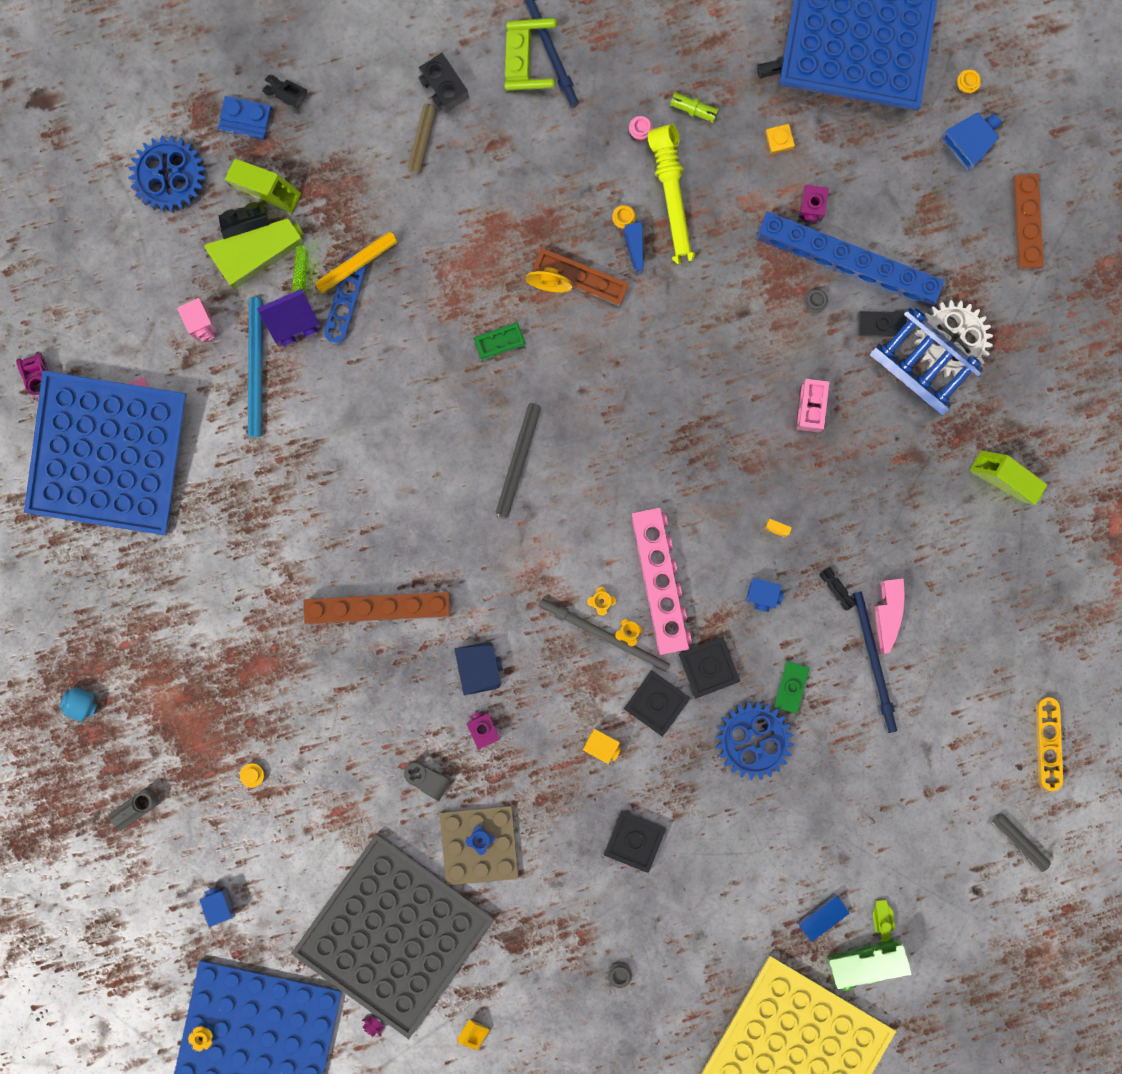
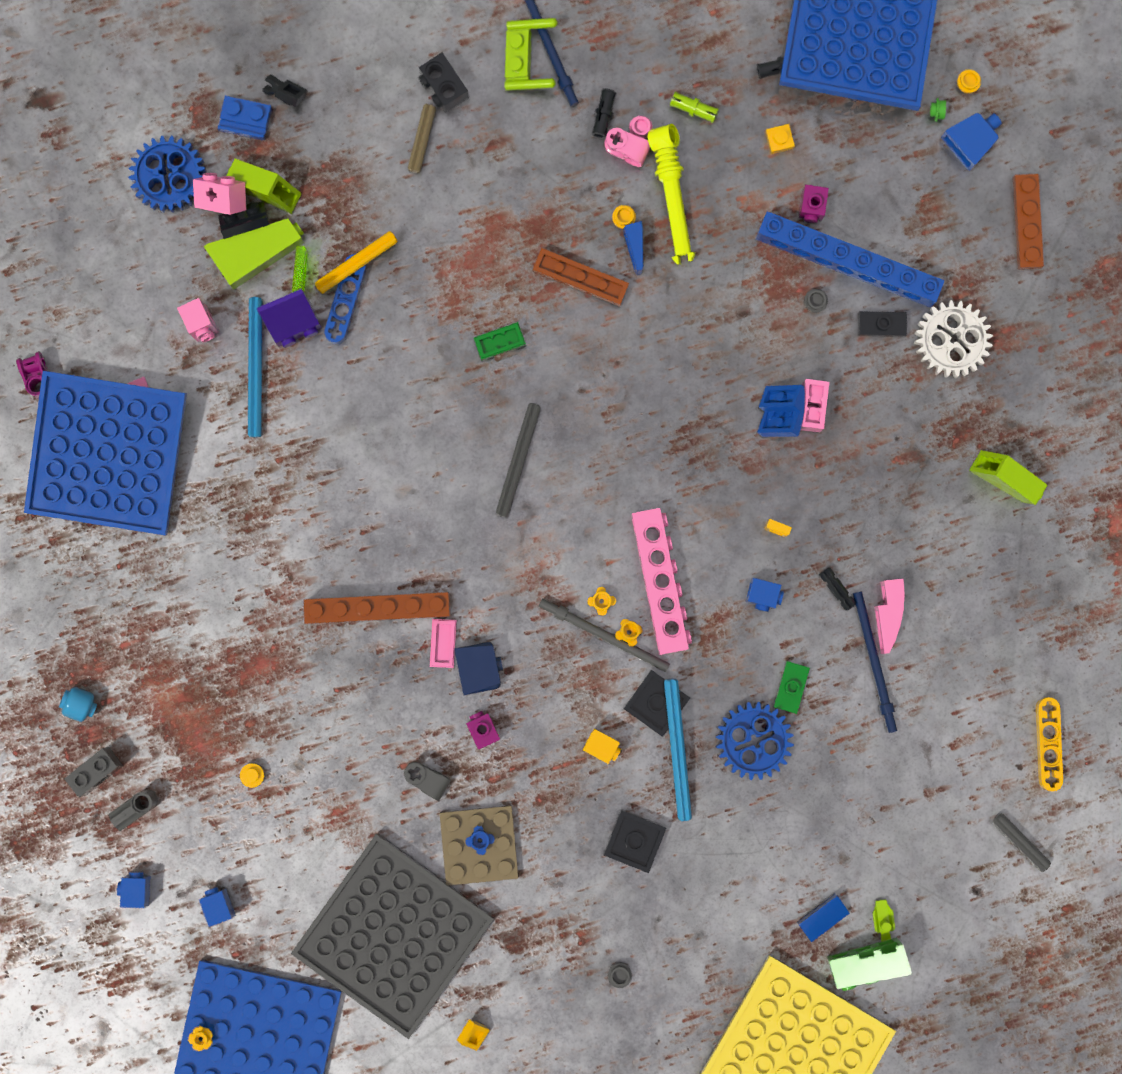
(93, 772): none -> dark grey brick
(134, 890): none -> blue brick
(219, 194): none -> bright pink brick
(372, 1026): magenta plate -> none
(443, 643): none -> bright pink tile
(549, 280): yellow dish -> none
(603, 113): none -> black pin
(629, 148): none -> bright pink piece
(678, 749): none -> dark azure axle
(709, 667): black plate -> none
(782, 411): none -> blue slope
(922, 384): blue fence -> none
(938, 109): none -> bright green plate

